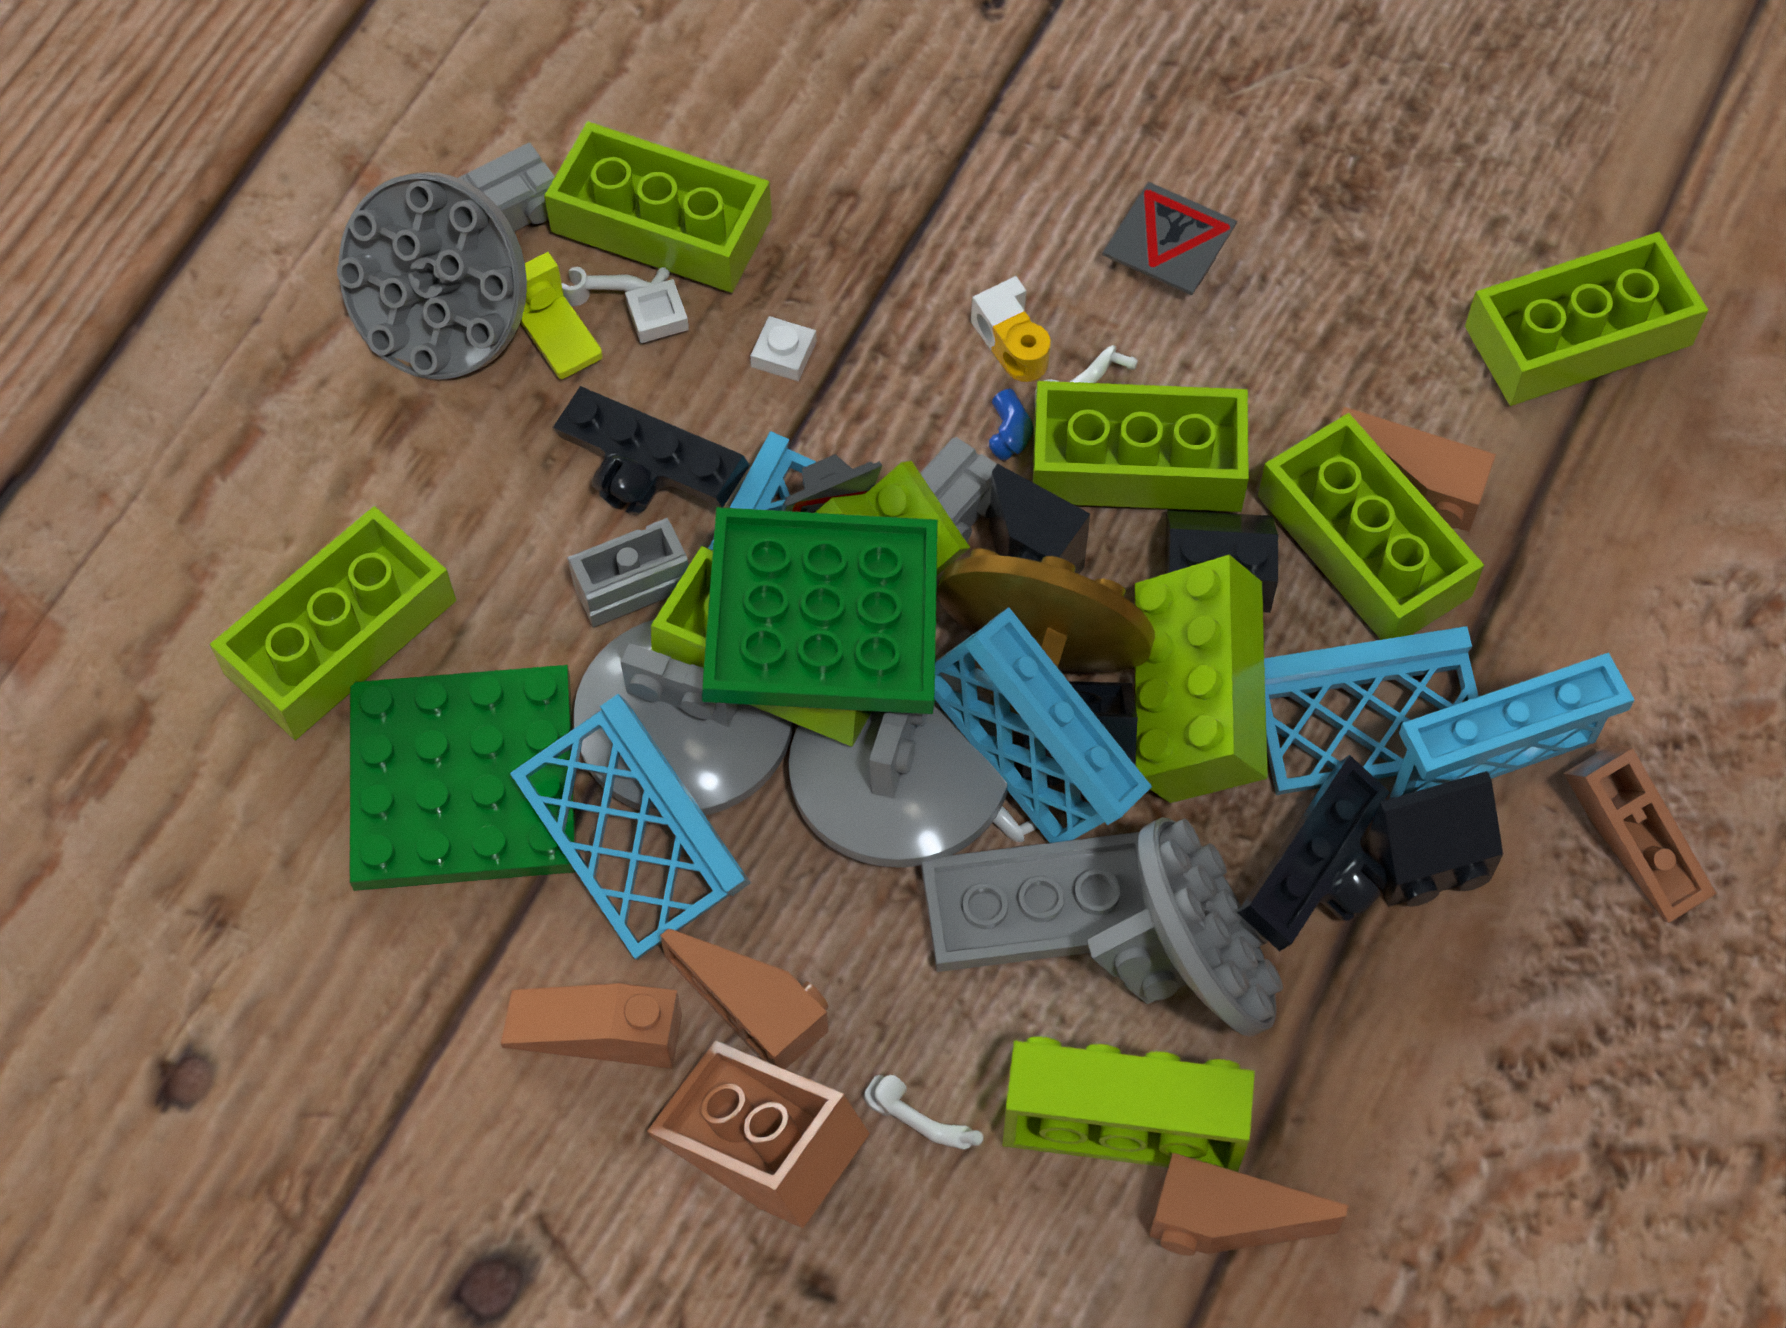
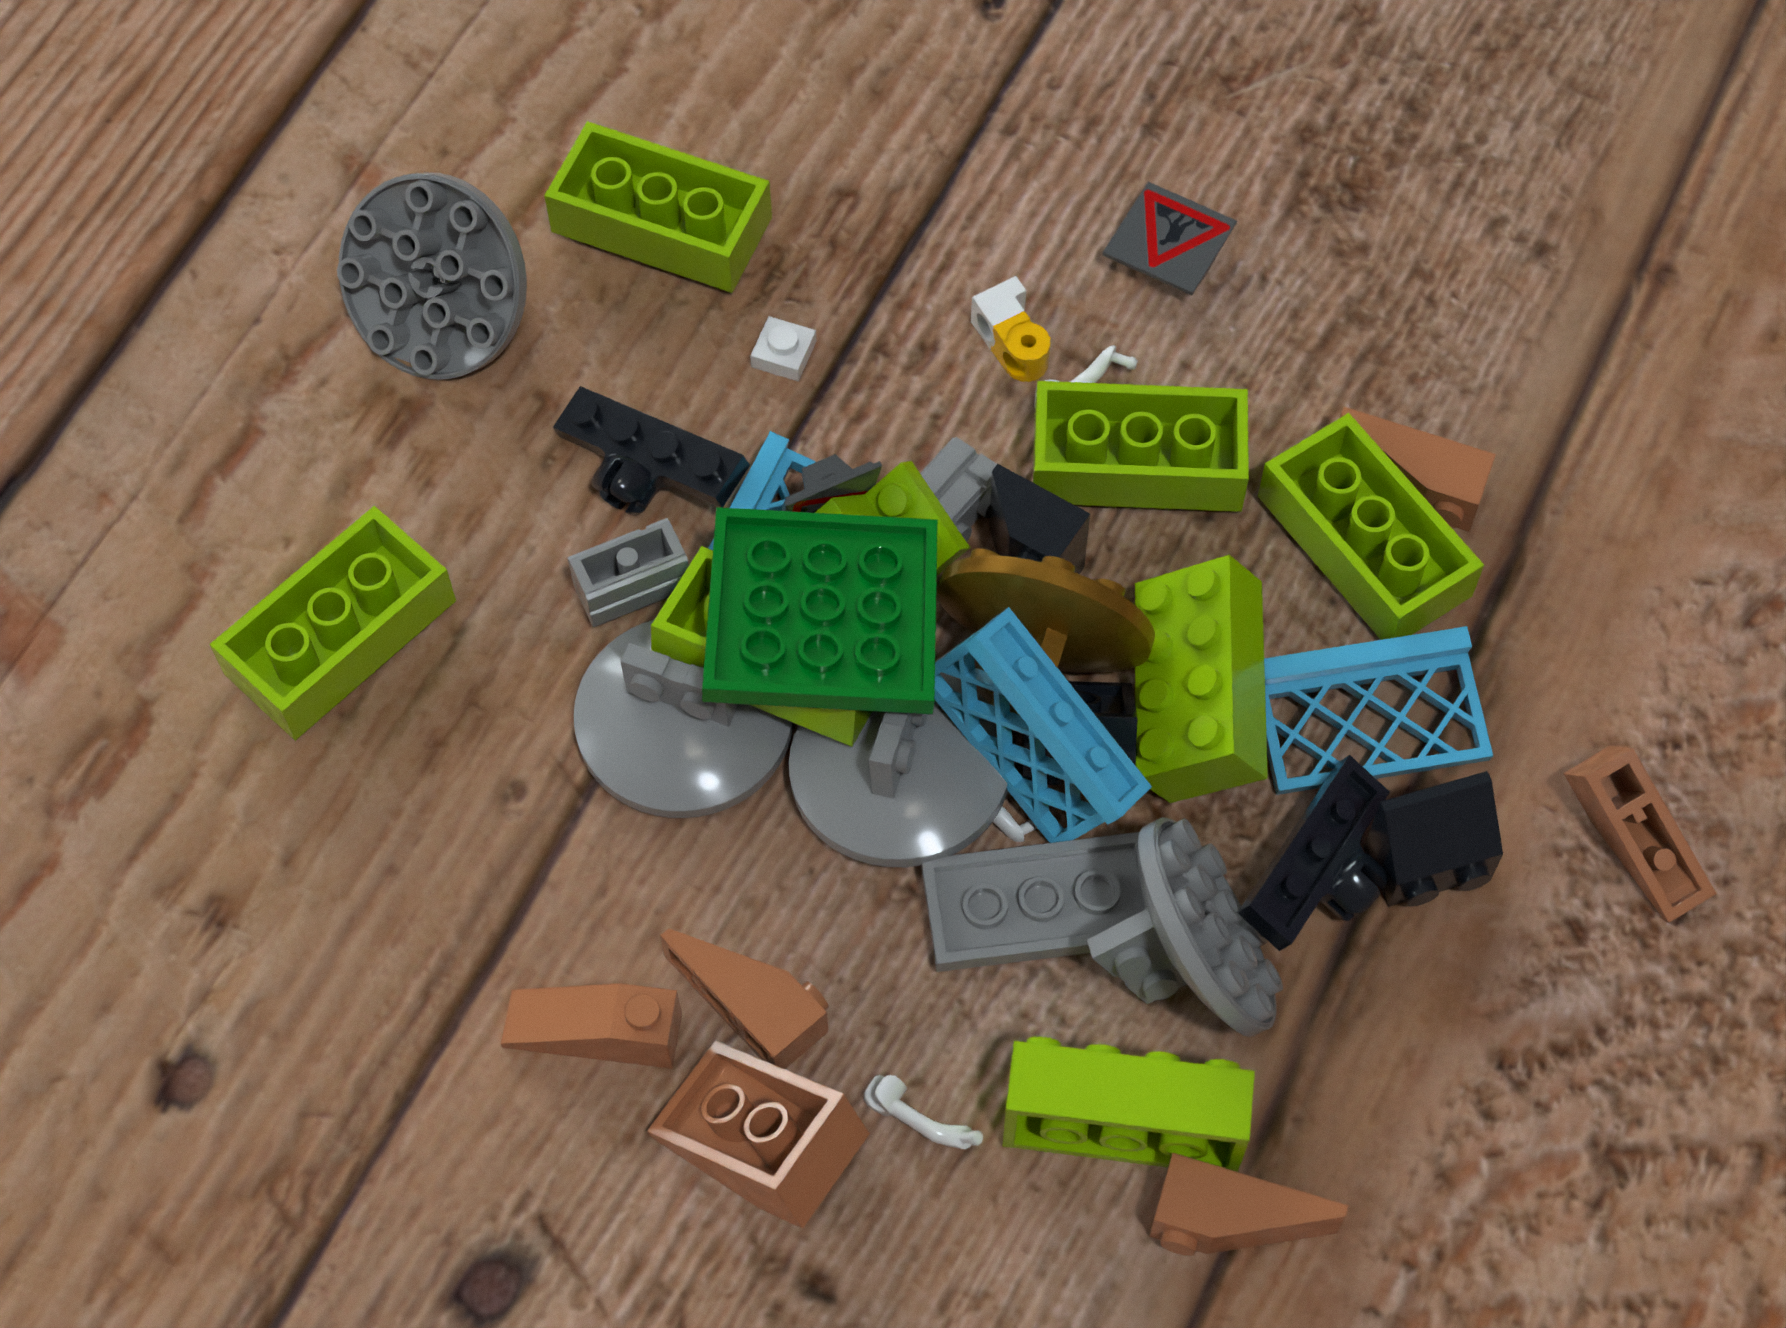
(437, 782): green plate -> none
(515, 185): light grey brick -> none
(553, 322): neon yellow bracket -> none
(583, 283): white piece -> none
(657, 311): white plate -> none
(670, 798): medium azure fence -> none
(1016, 426): blue arm -> none
(1204, 536): black slope -> none
(1512, 725): medium azure fence -> none
(1585, 318): lime brick -> none

